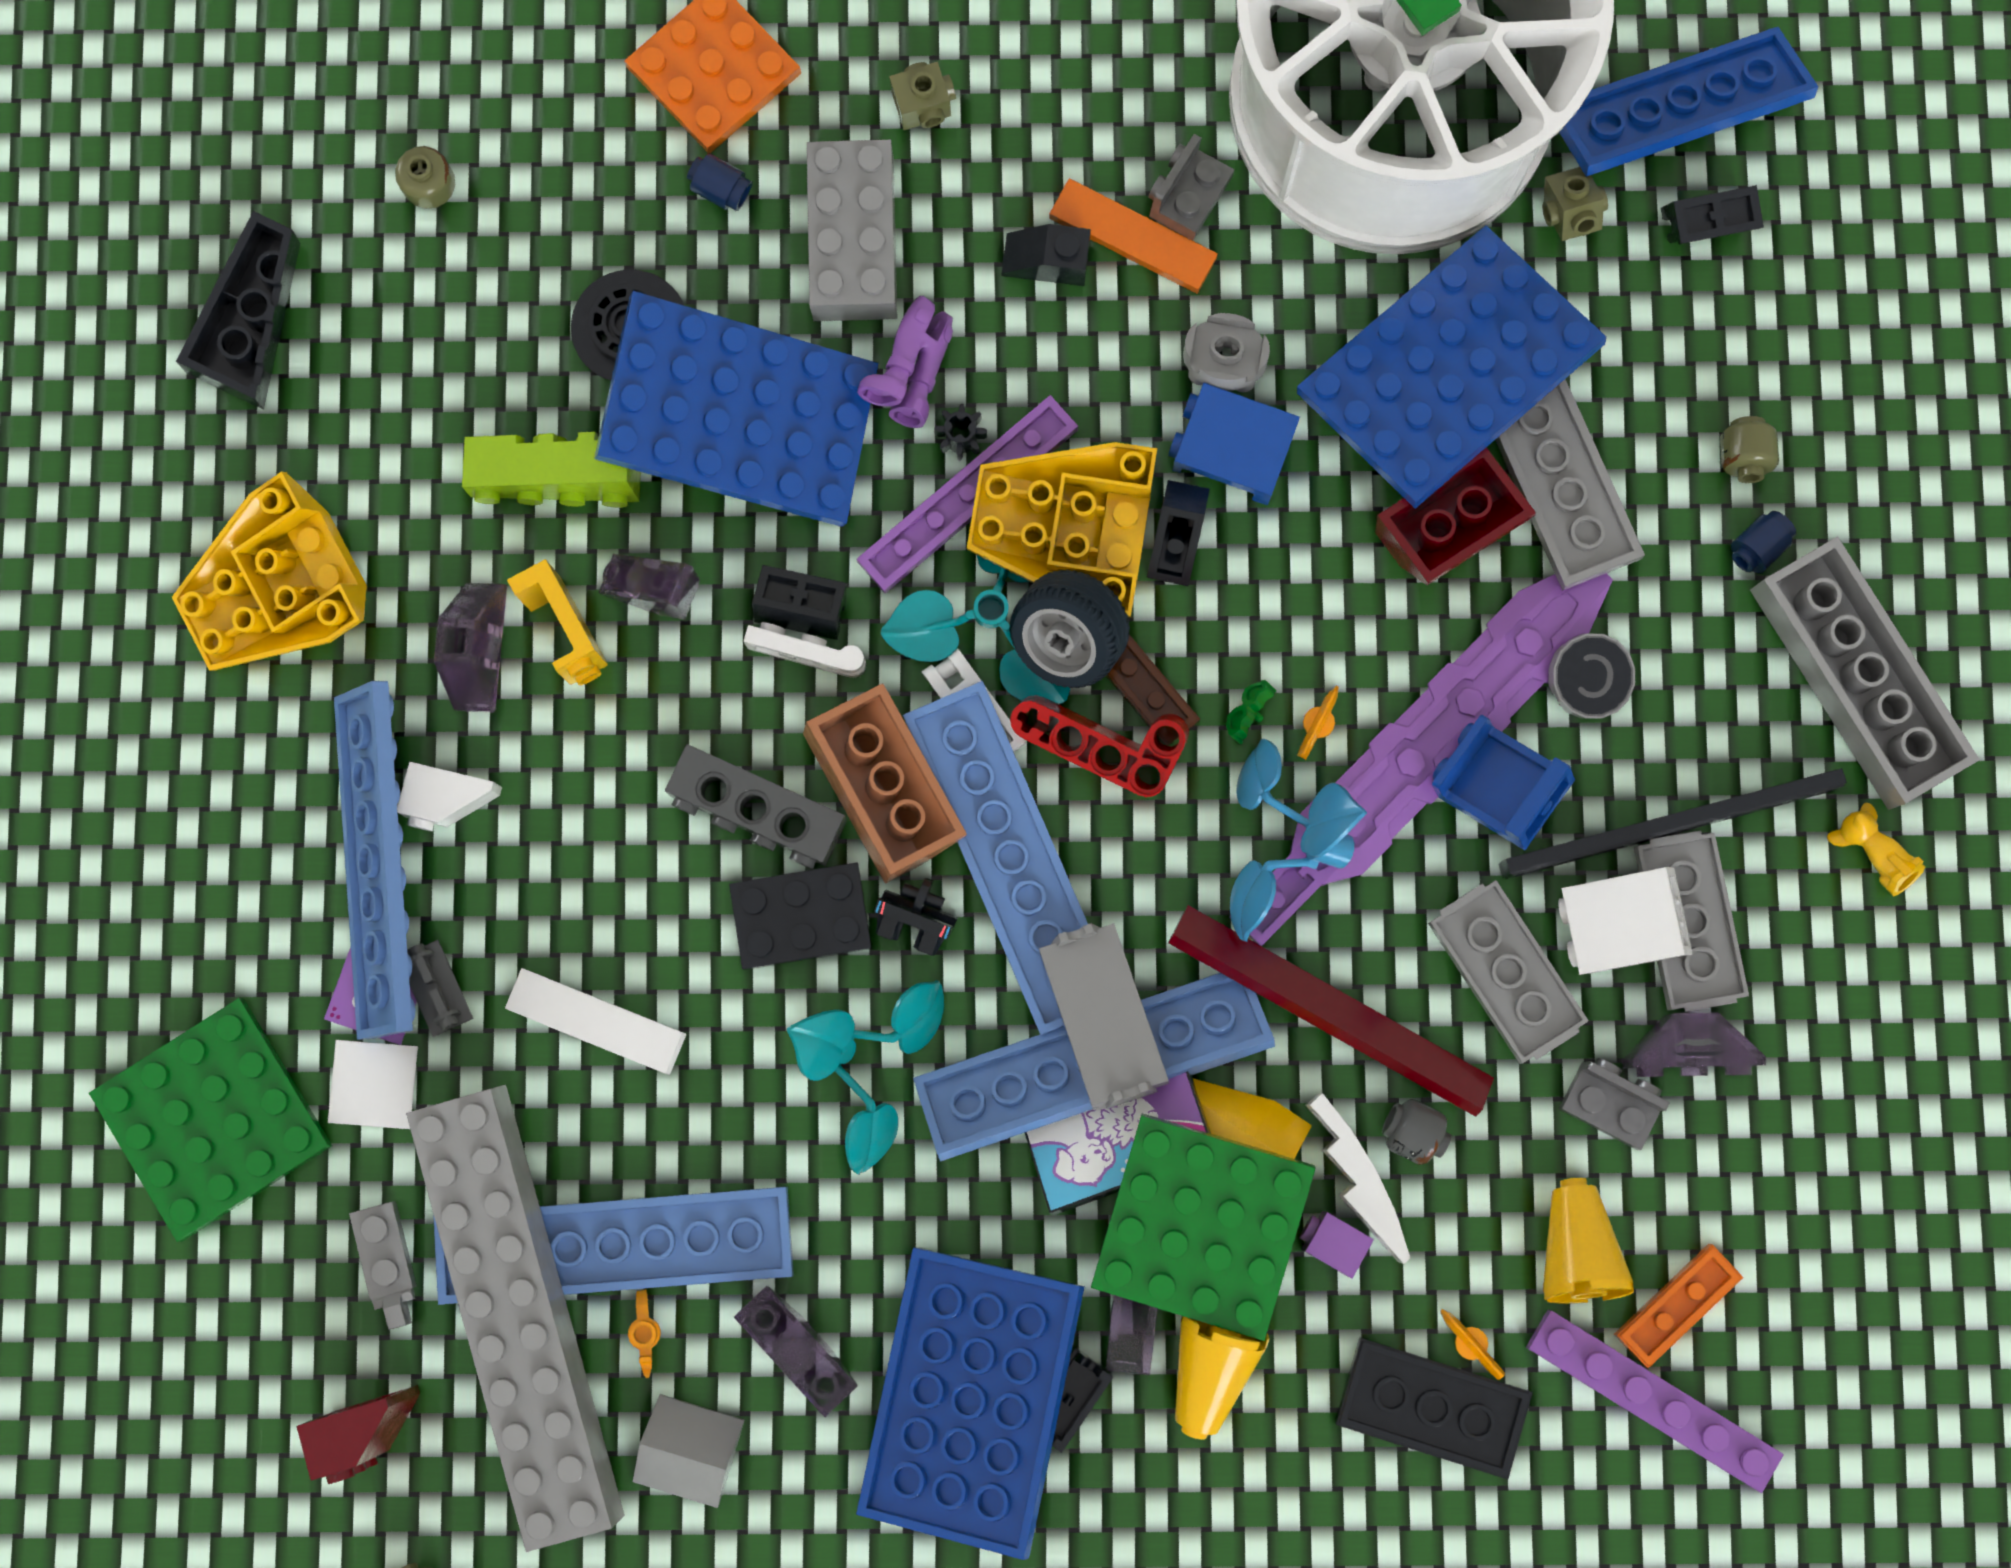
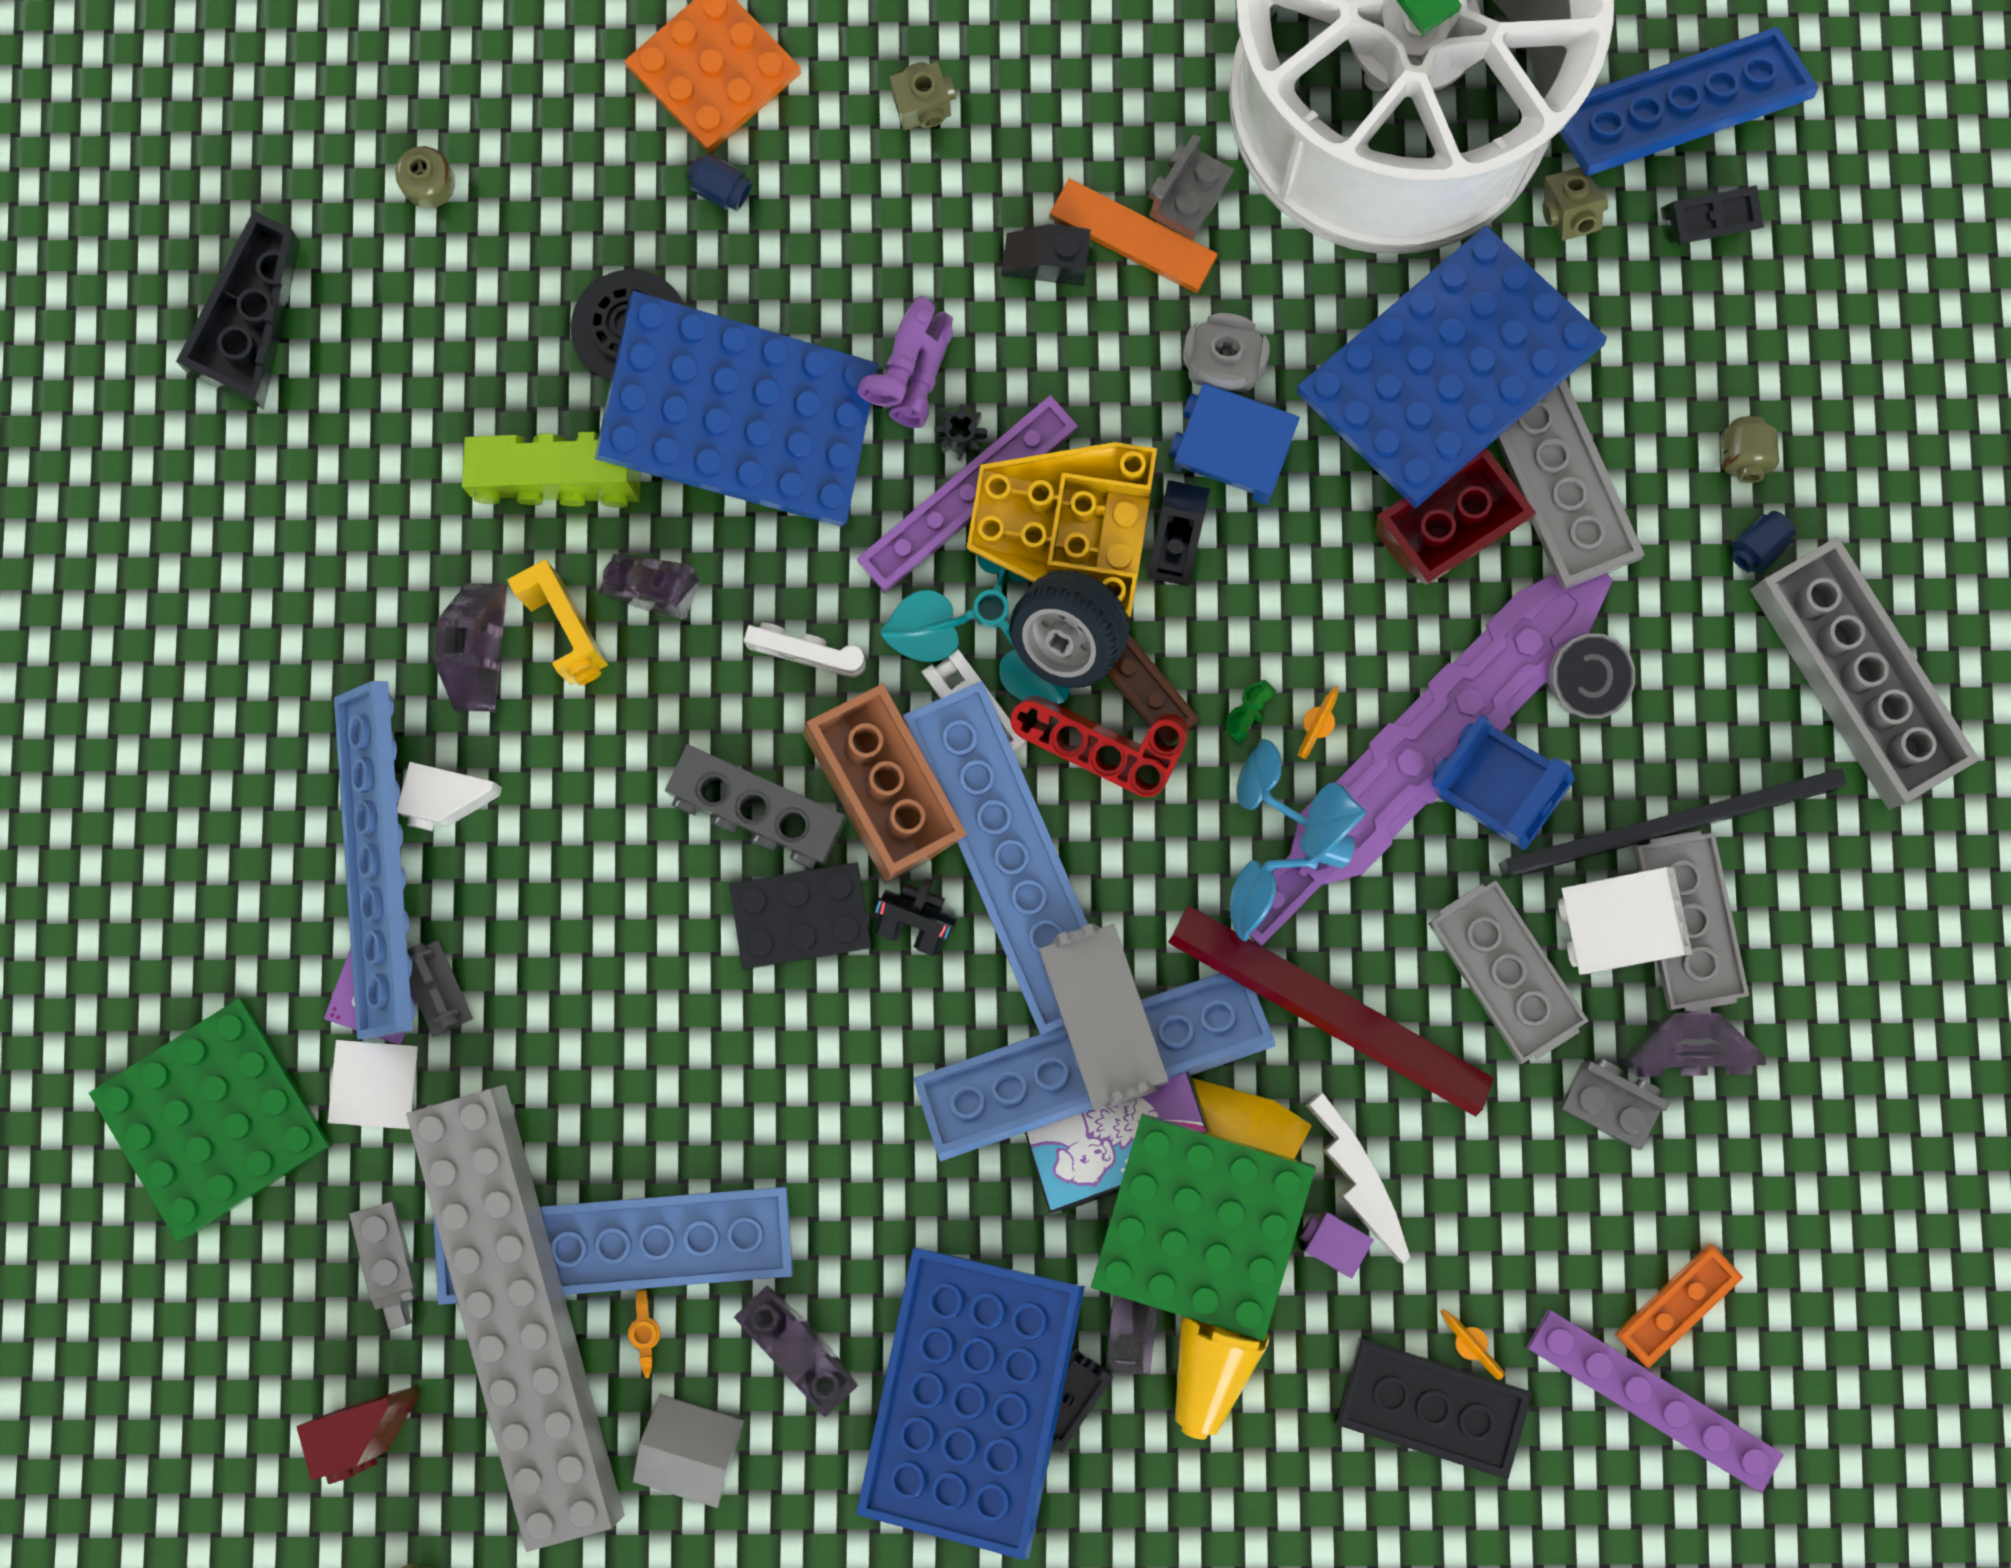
(272, 580): yellow wedge -> none
(595, 1021): white slope -> none
(799, 602): black hinge -> none
(828, 1041): teal plant -> none
(851, 230): light grey brick -> none
(1416, 1131): dark grey head -> none
(1582, 1248): yellow cone -> none
(1889, 858): yellow animal -> none

